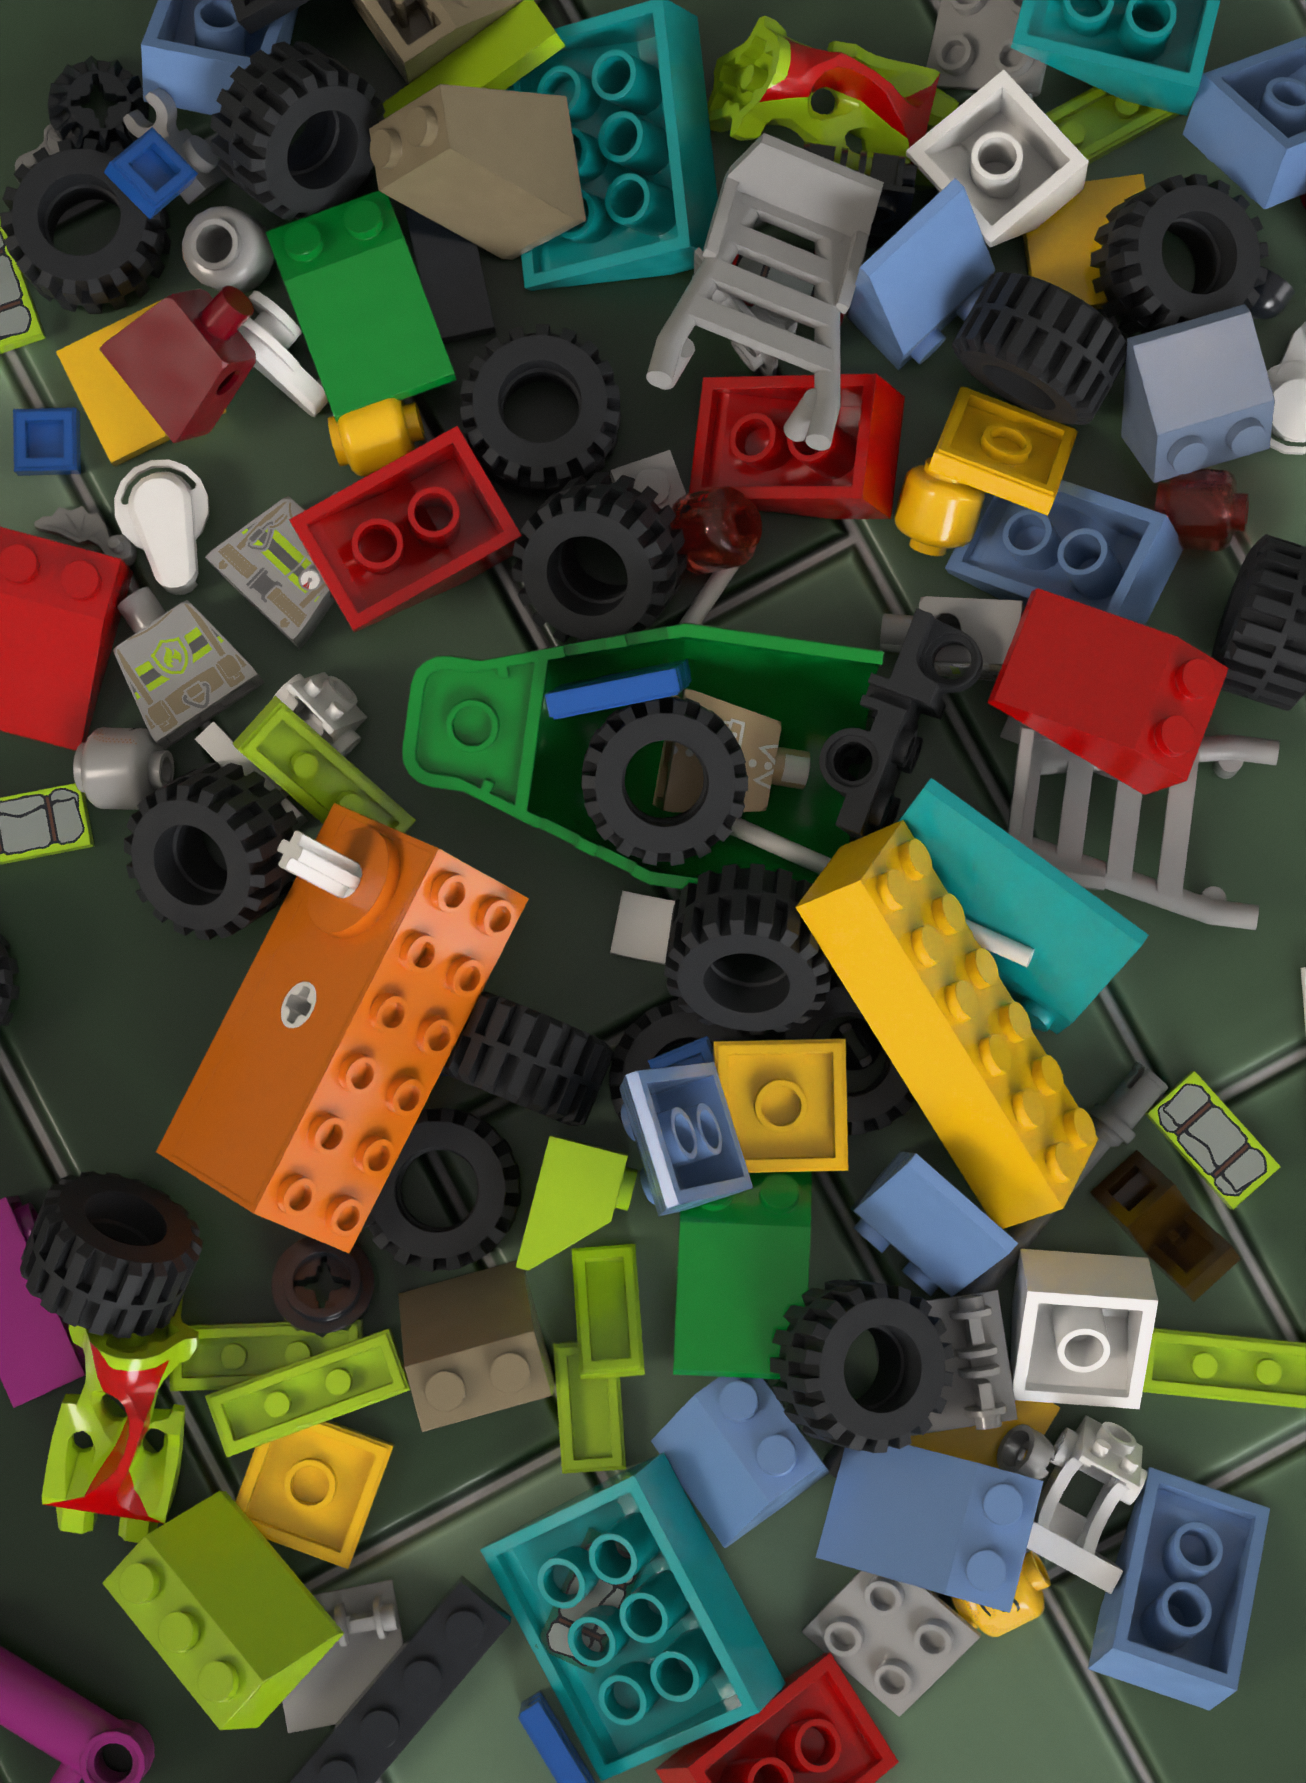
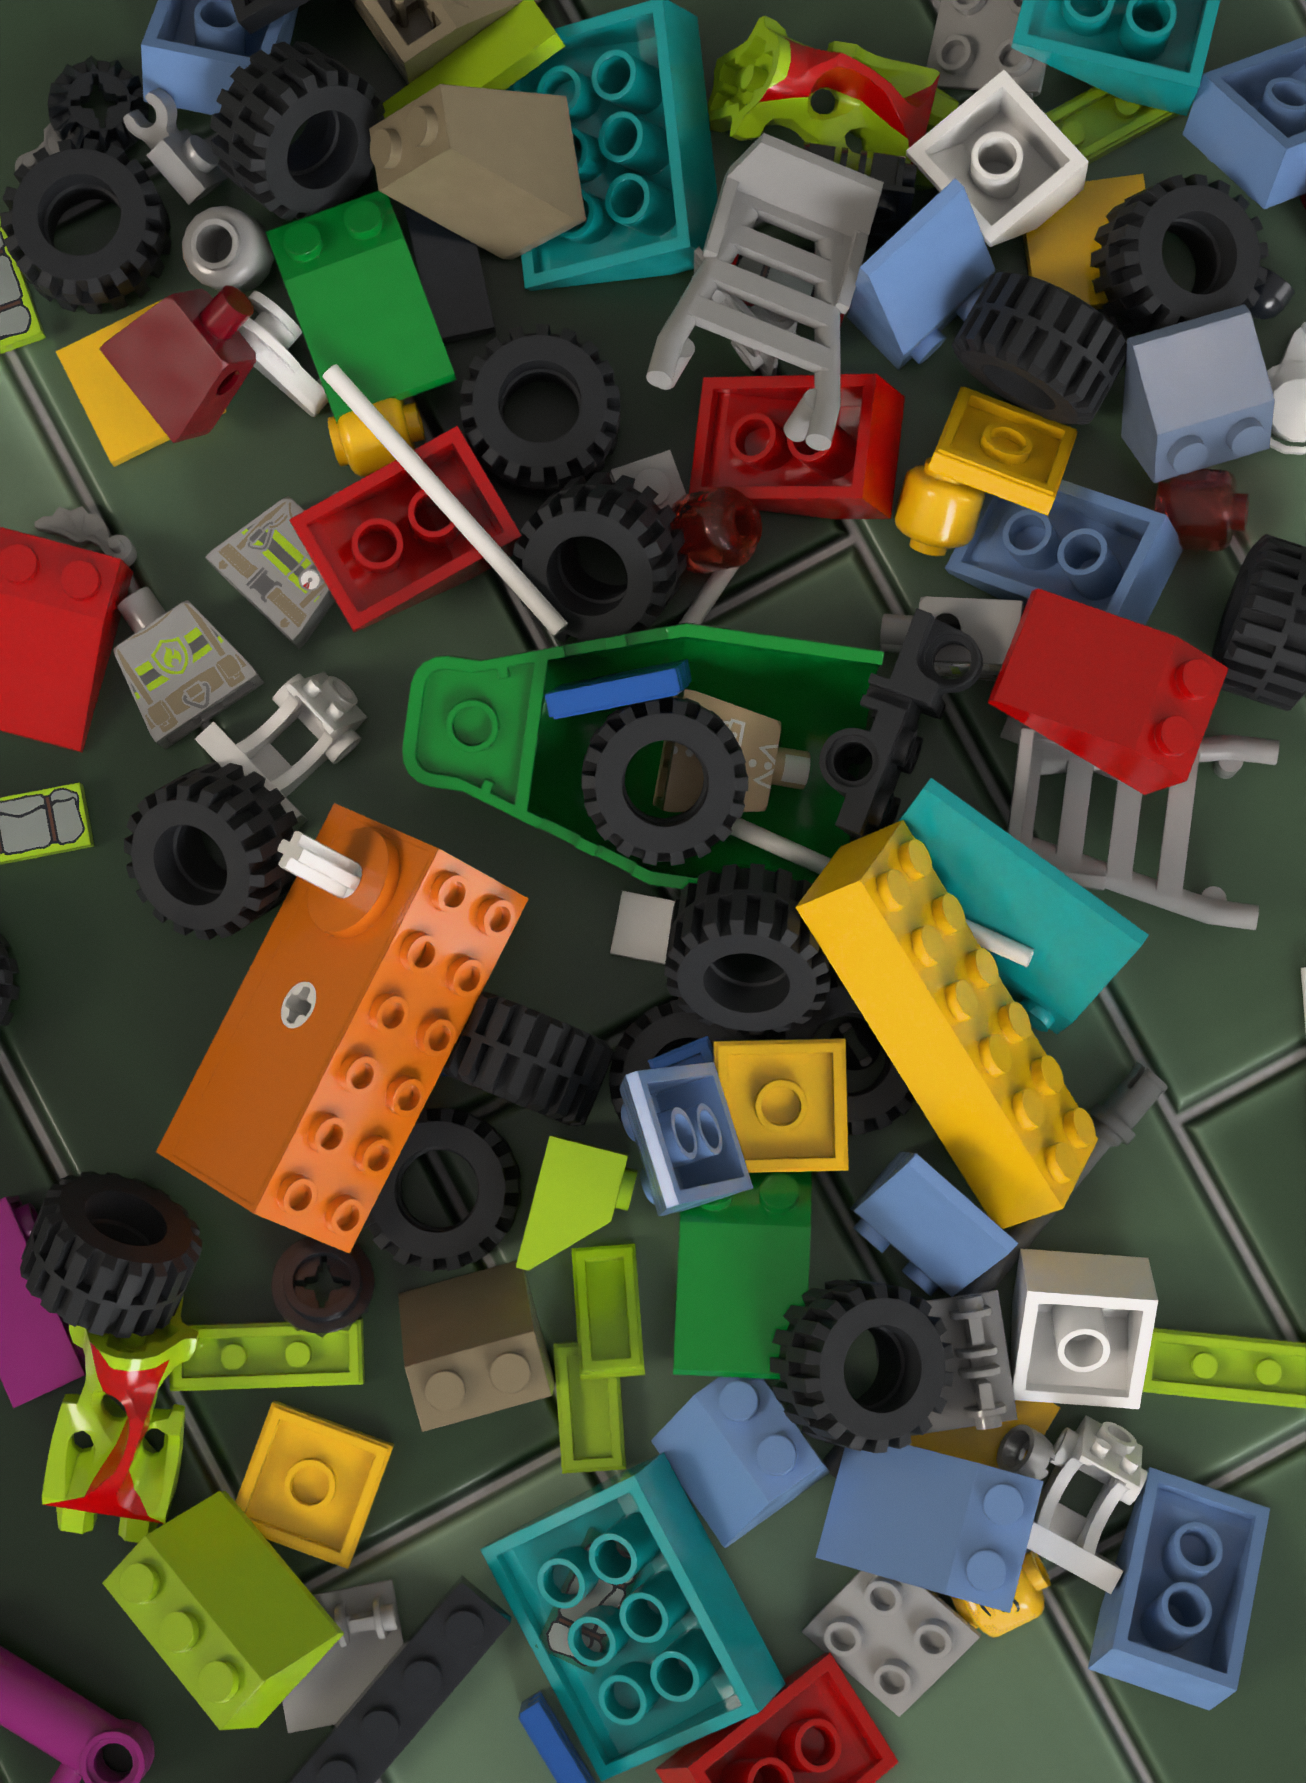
(46, 441): blue tile -> none
(121, 767): light grey head -> none
(150, 173): blue tile -> none
(165, 521): white piece -> none
(308, 1392): lime tile -> none
(313, 769): lime tile -> none
(445, 500): none -> white axle
(1165, 1226): dark brown slope -> none
(1212, 1140): tile -> none

